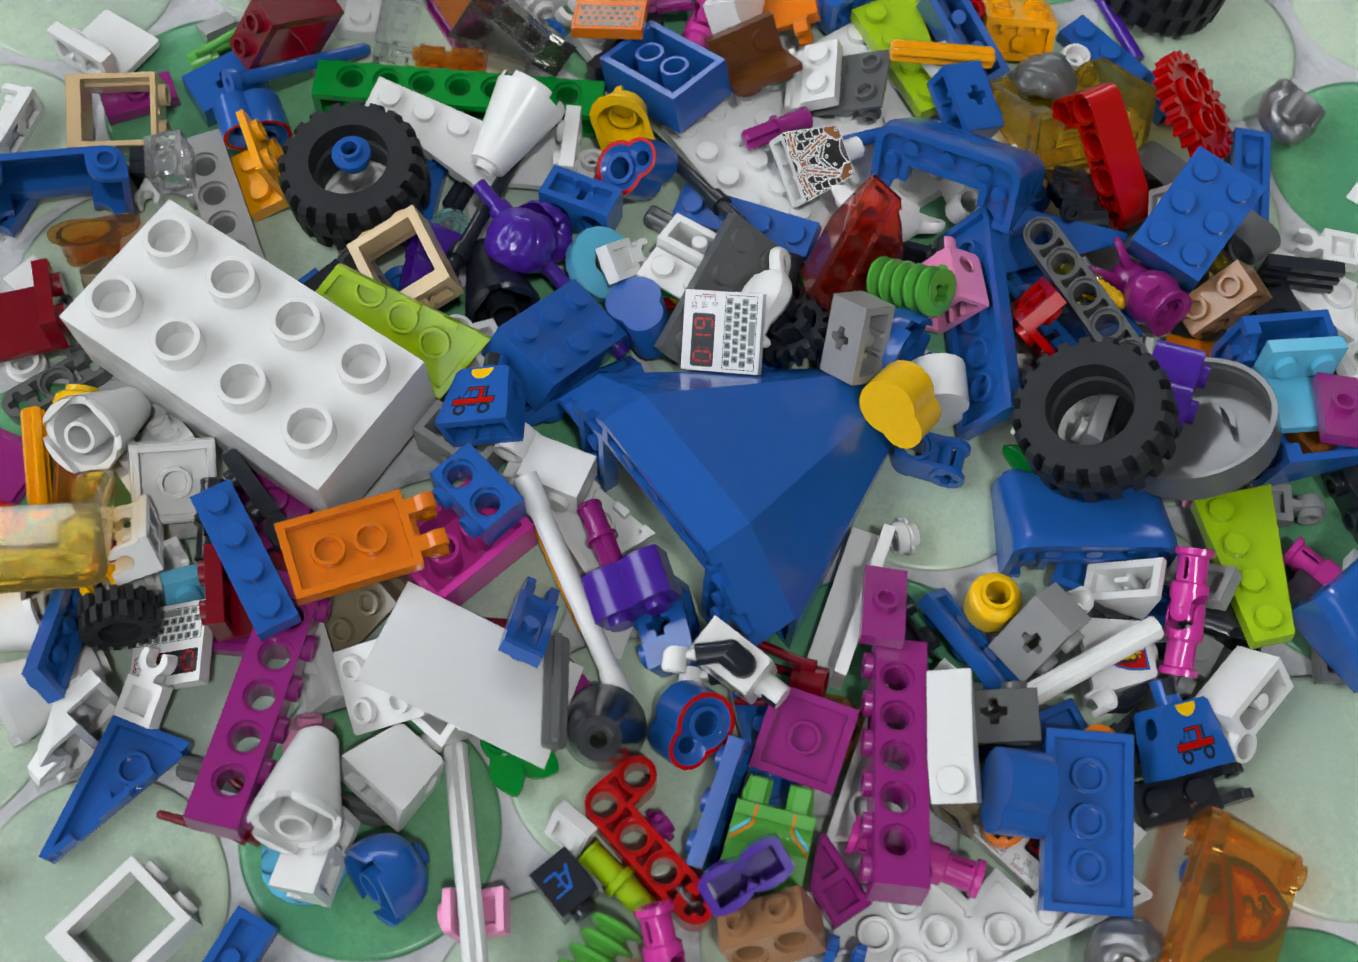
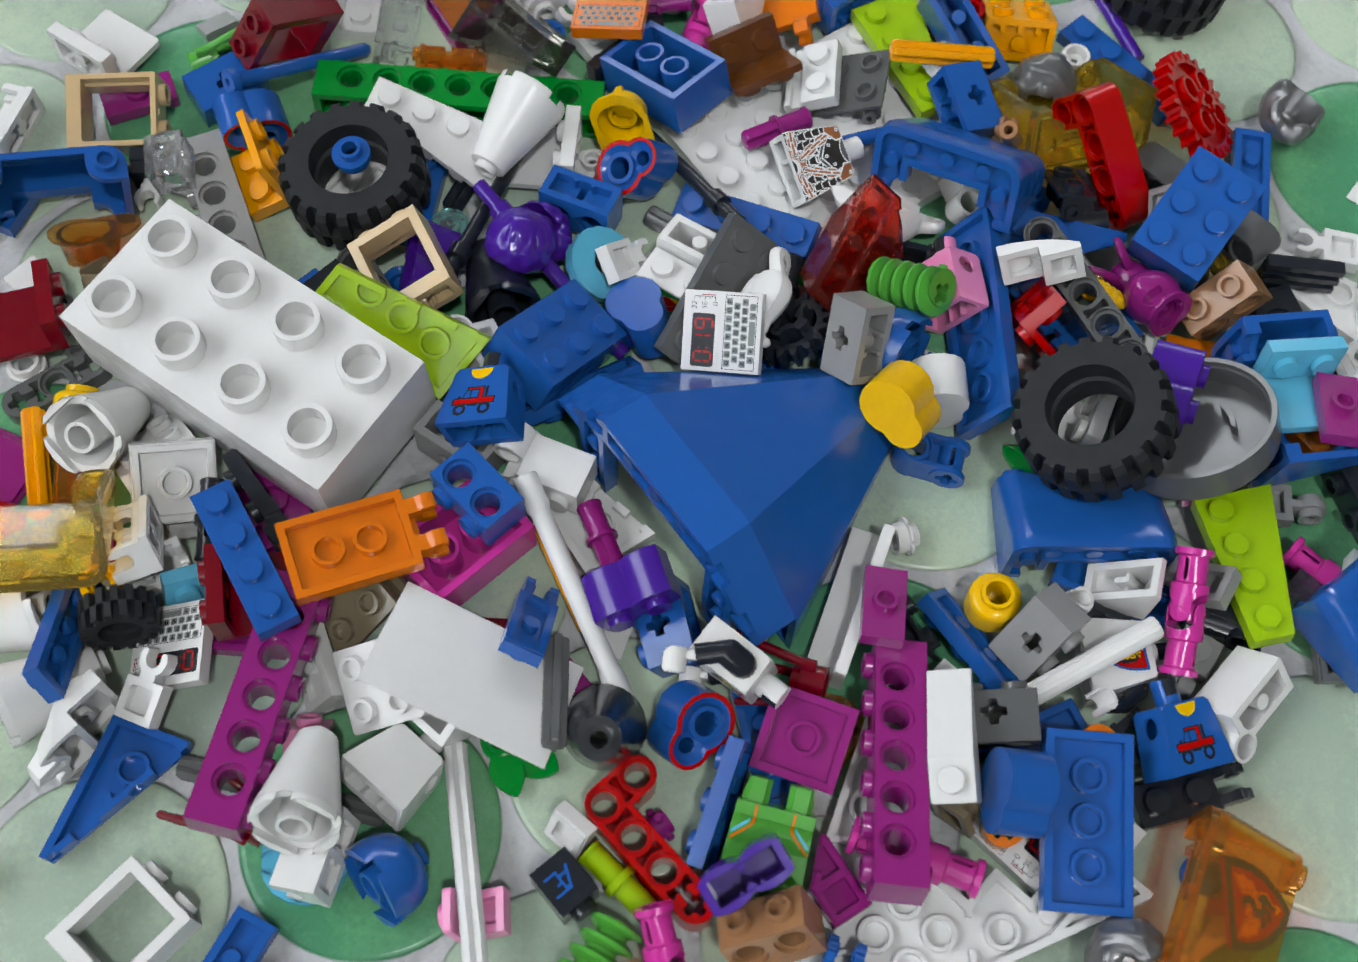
(1008, 131): none -> medium nougat arm
(1049, 258): none -> white slope

